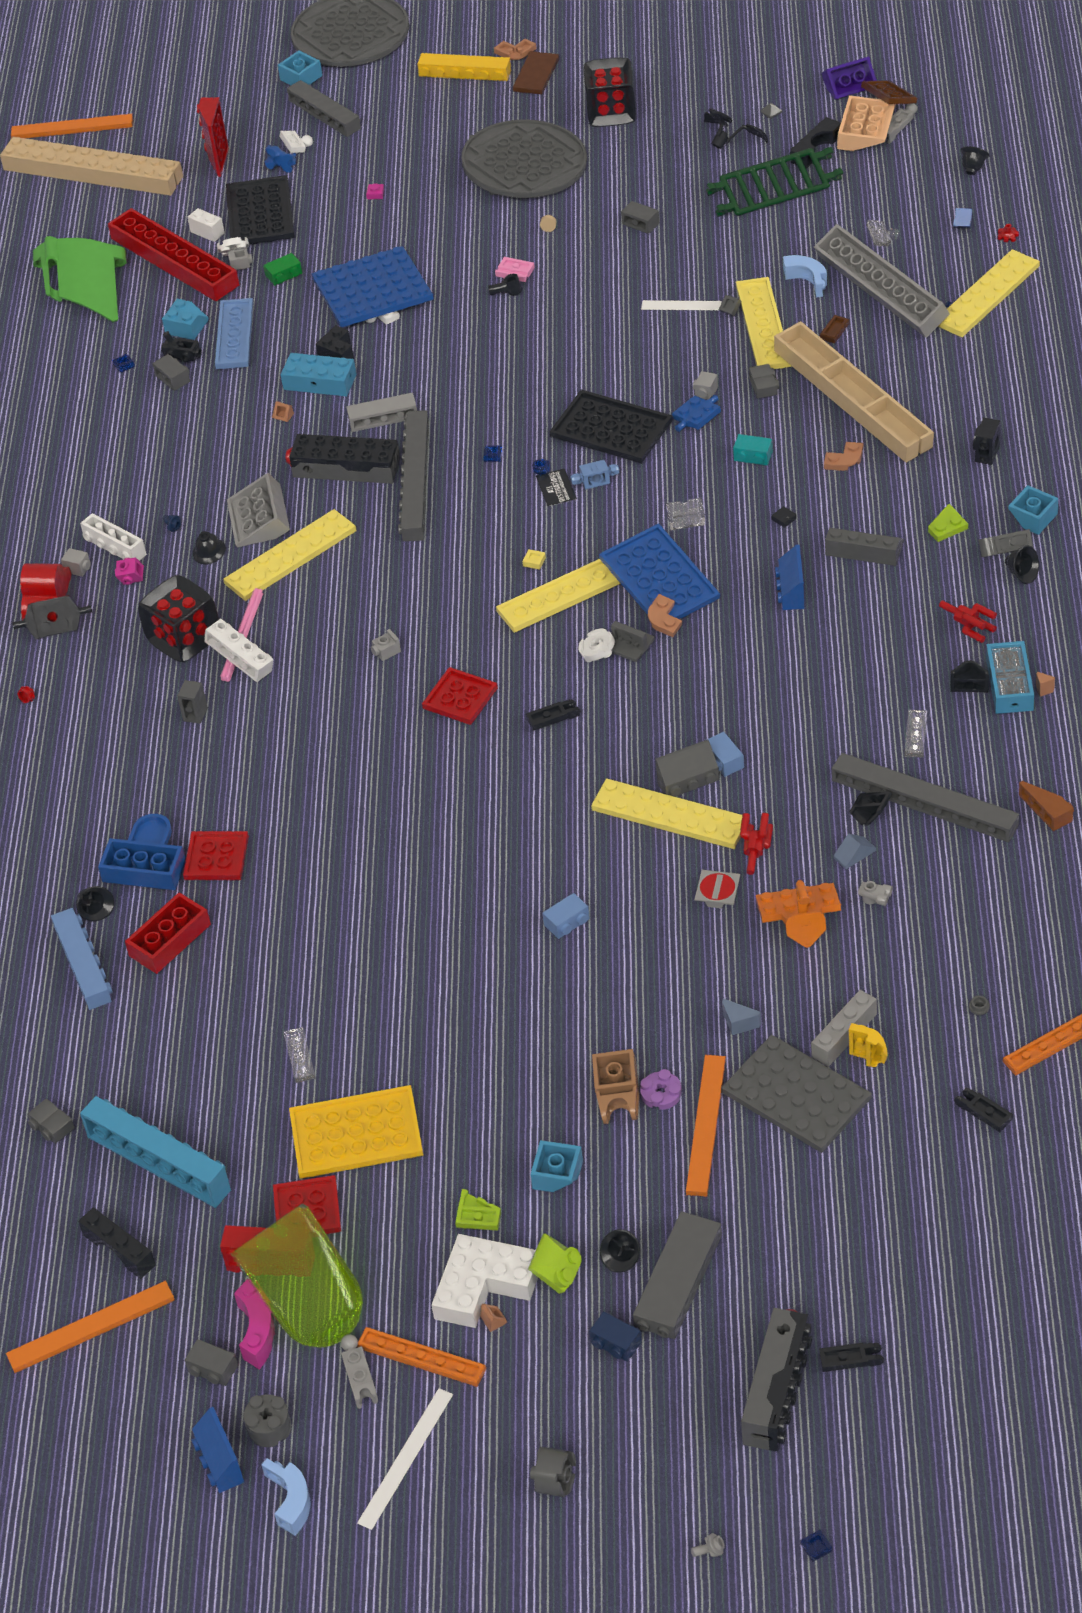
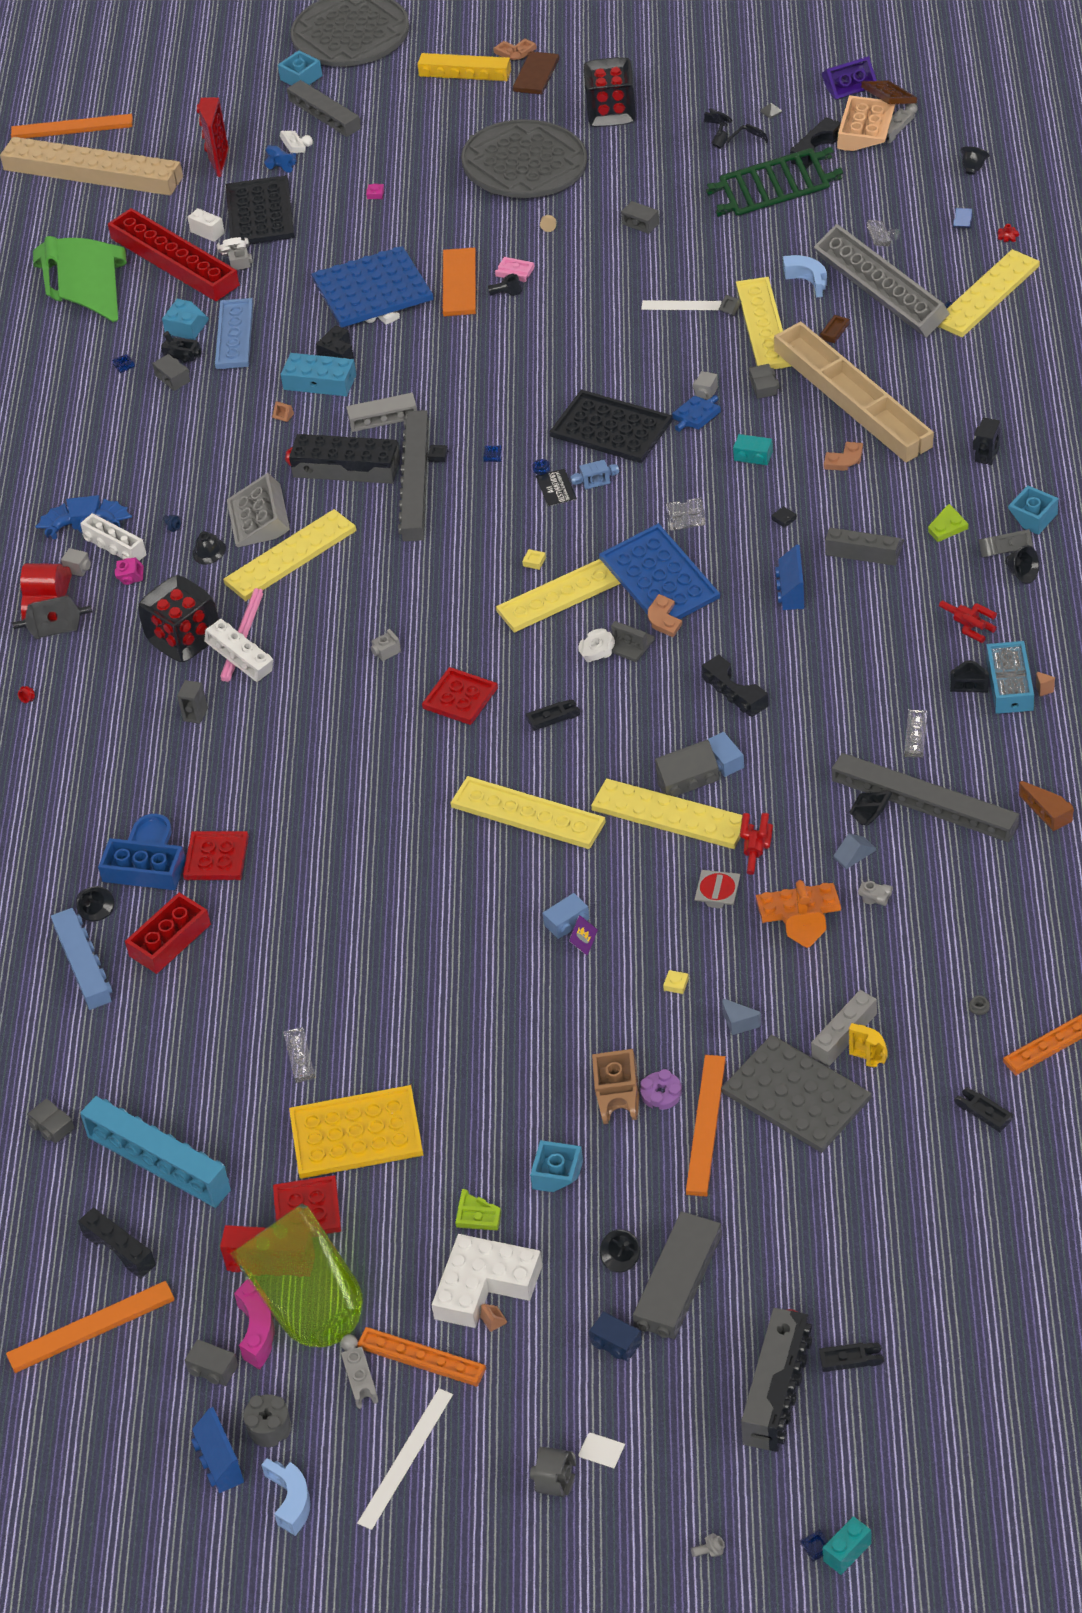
(79, 510): none -> blue torso
(282, 269): green brick -> none
(438, 453): none -> black plate
(459, 281): none -> orange tile
(528, 812): none -> light yellow plate
(555, 1263): lime slope -> none
(583, 935): none -> dark purple sticker
(601, 1450): none -> white sticker
(676, 982): none -> light yellow plate
(749, 698): none -> black arch
(847, 1545): none -> teal brick

